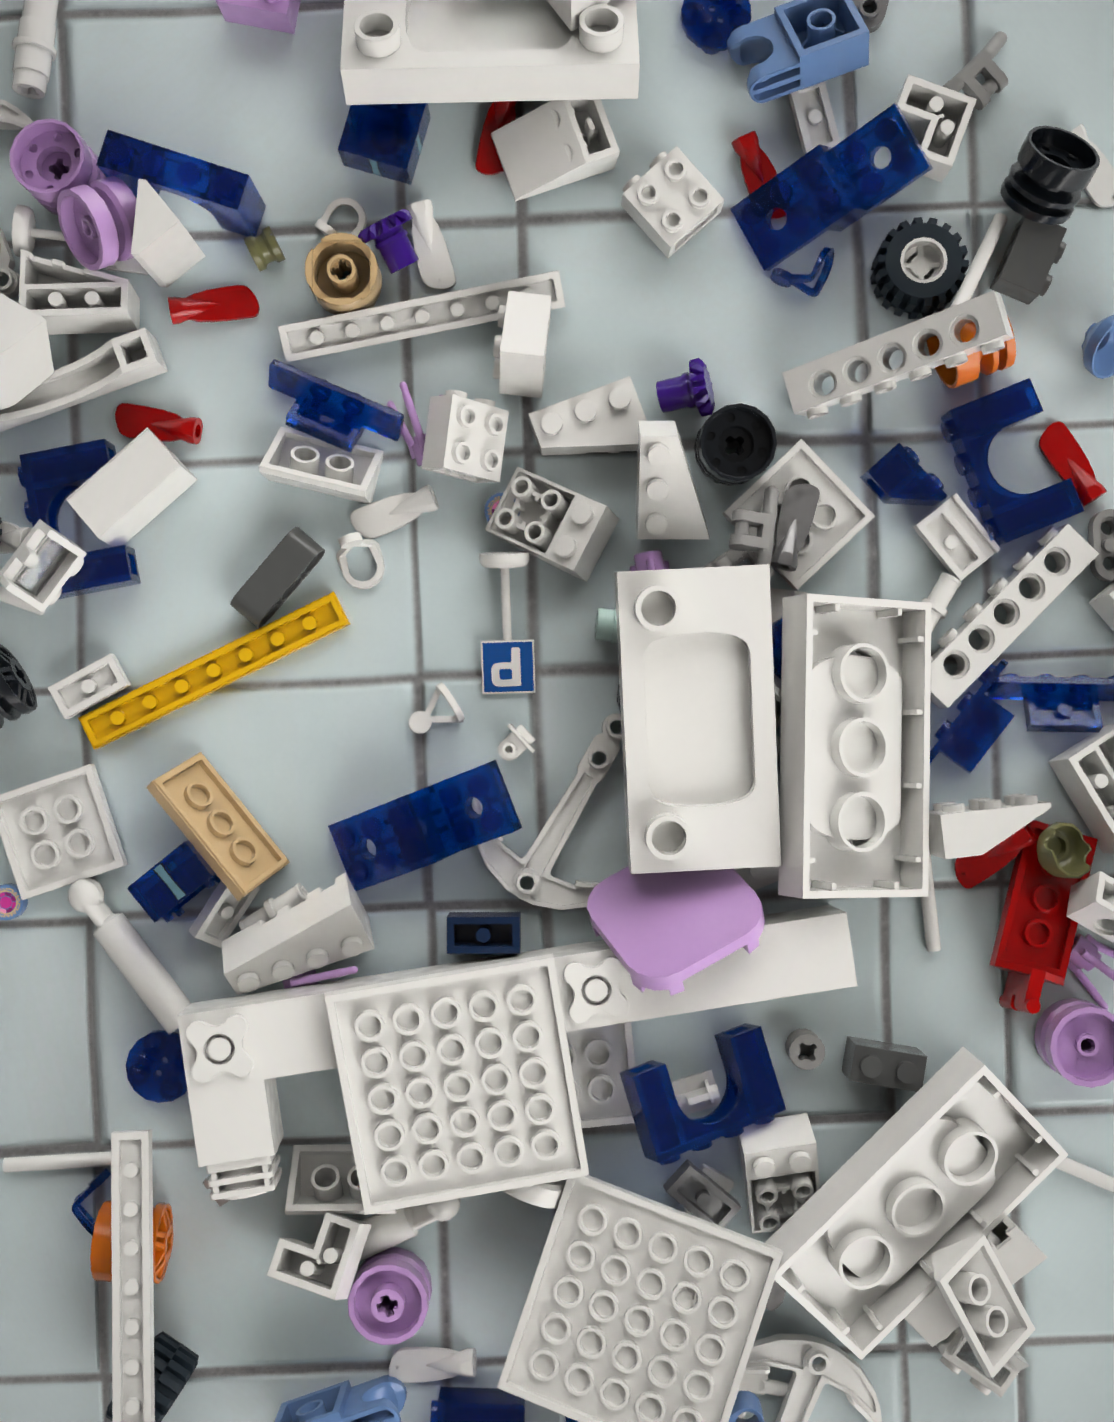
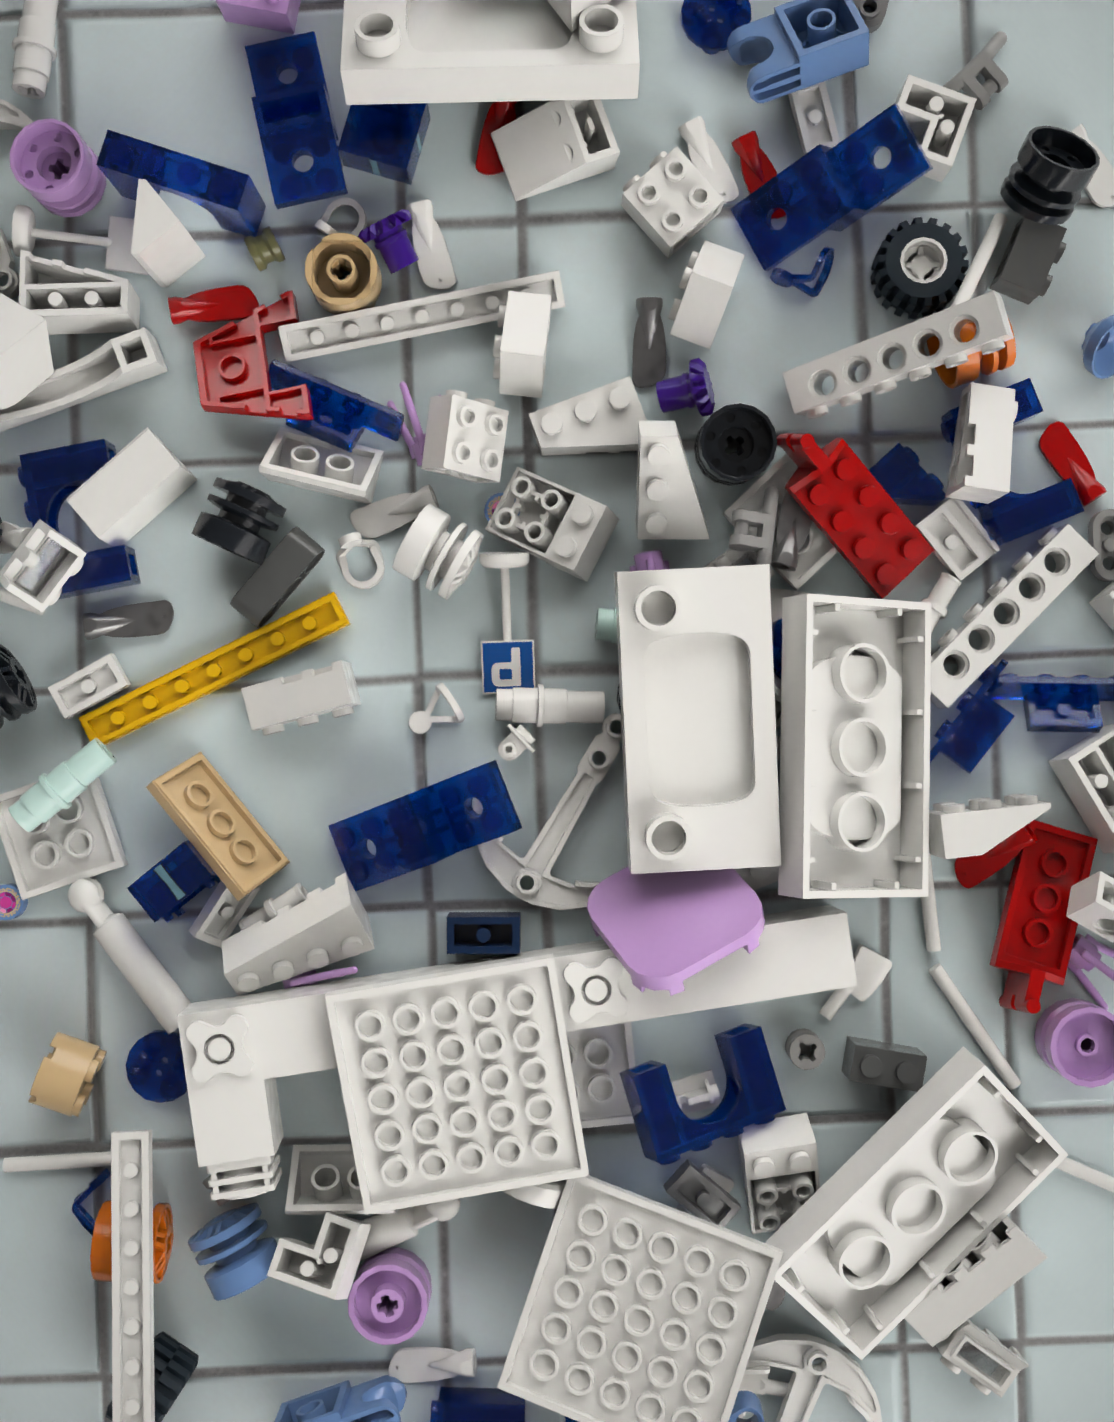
(61, 785): none -> light aqua piece
(67, 1075): none -> tan brick
(98, 221): lavender wheel -> none
(130, 620): none -> flat silver piece
(167, 426): red piece -> none
(234, 1248): none -> medium blue wheel
(236, 370): none -> red wing
(239, 520): none -> black wheel
(295, 120): none -> clear blue bracket
(301, 697): none -> white wedge
(436, 550): none -> white wheel
(549, 706): none -> white piece
(648, 343): none -> flat silver piece
(707, 289): none -> white brick
(709, 159): none -> white piece
(853, 511): none -> red hinge
(870, 972): none -> white piece
(974, 1026): none -> white bar
(982, 444): none -> white wedge
(982, 1301): white slope -> none
(1063, 851): olive hair -> none

